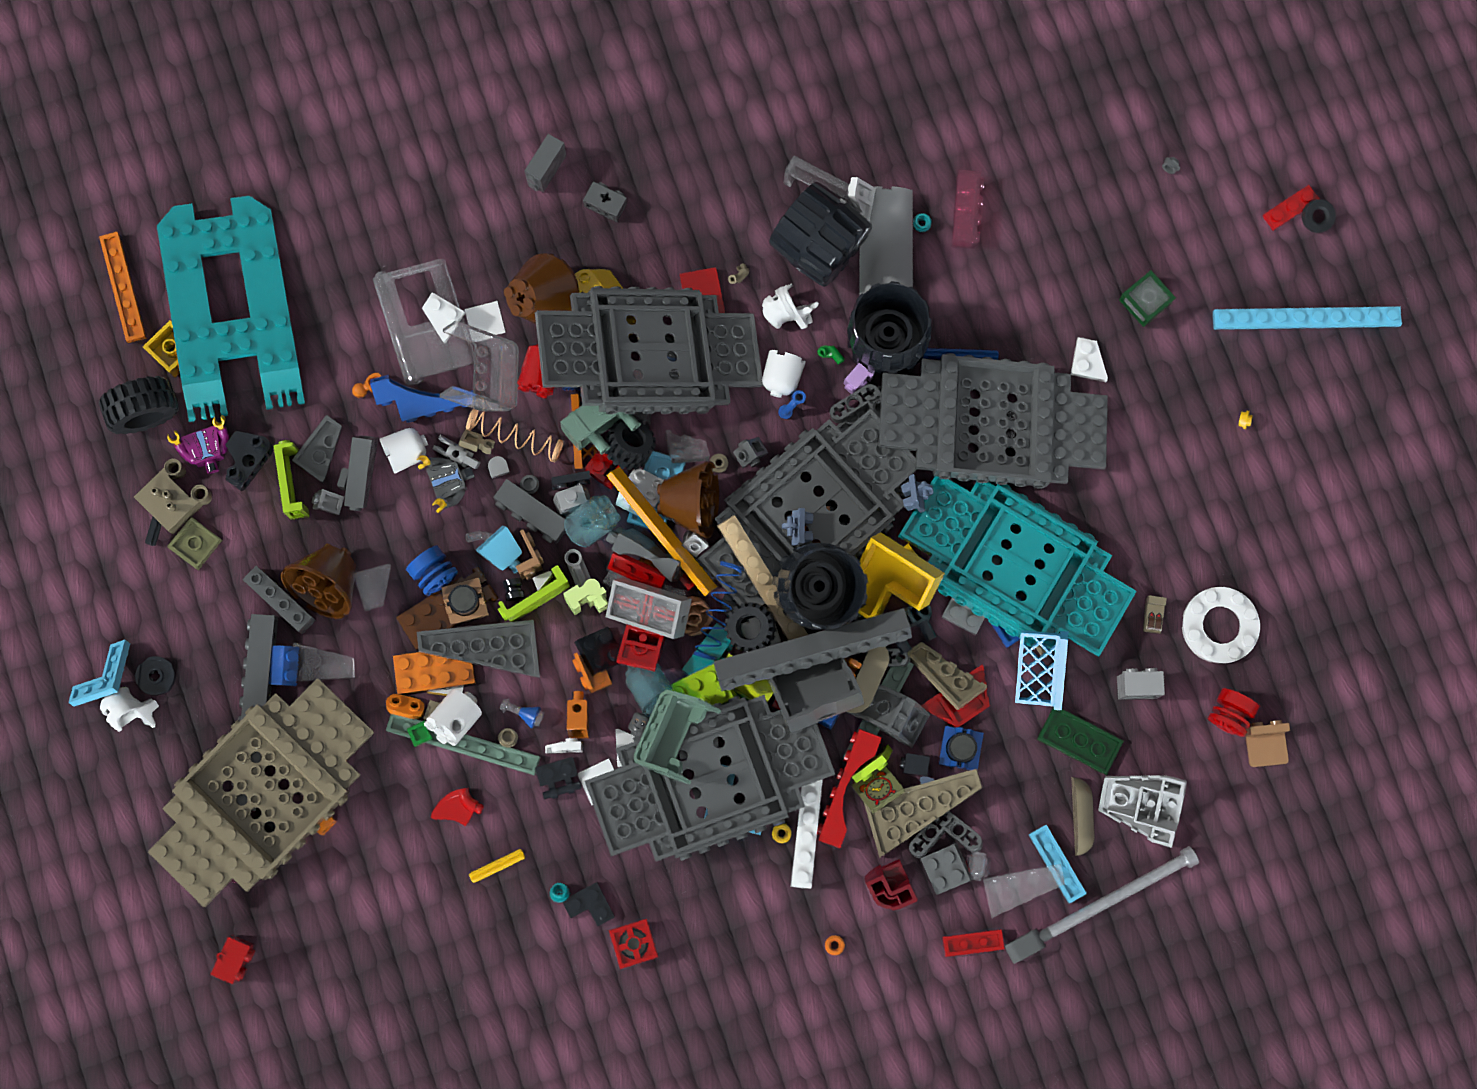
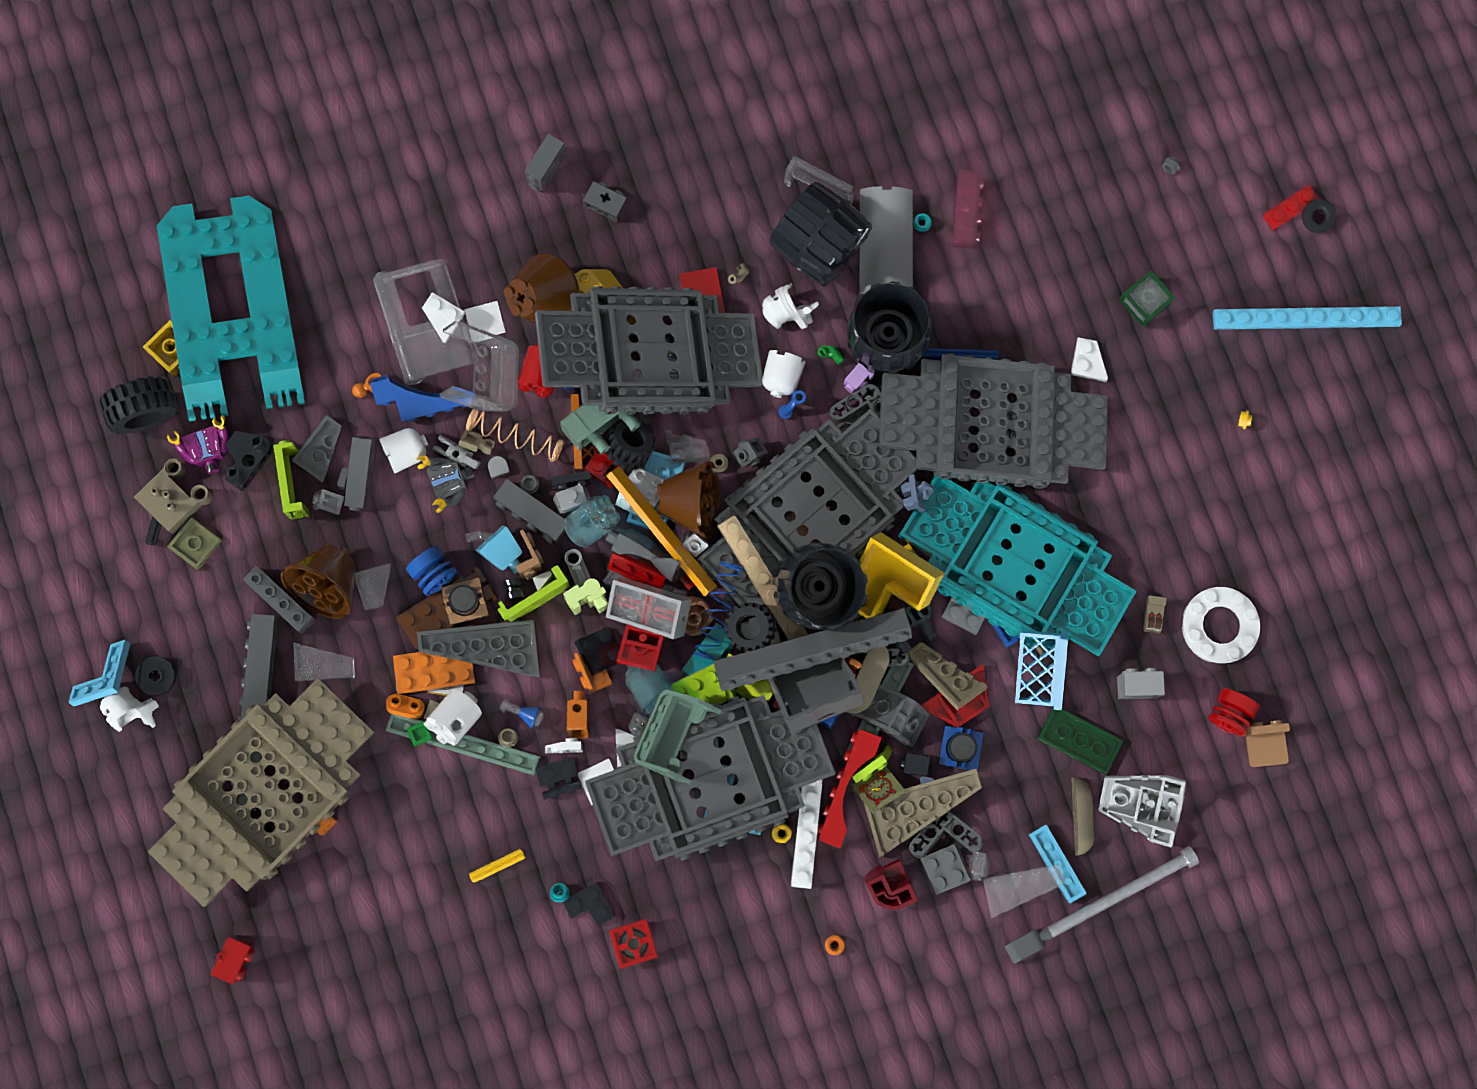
(122, 287): orange plate -> none
(284, 665): blue brick -> none
(457, 806): red arm -> none
(796, 526): sand blue hips -> none
(861, 196): white wing -> none
(973, 943): red plate -> none

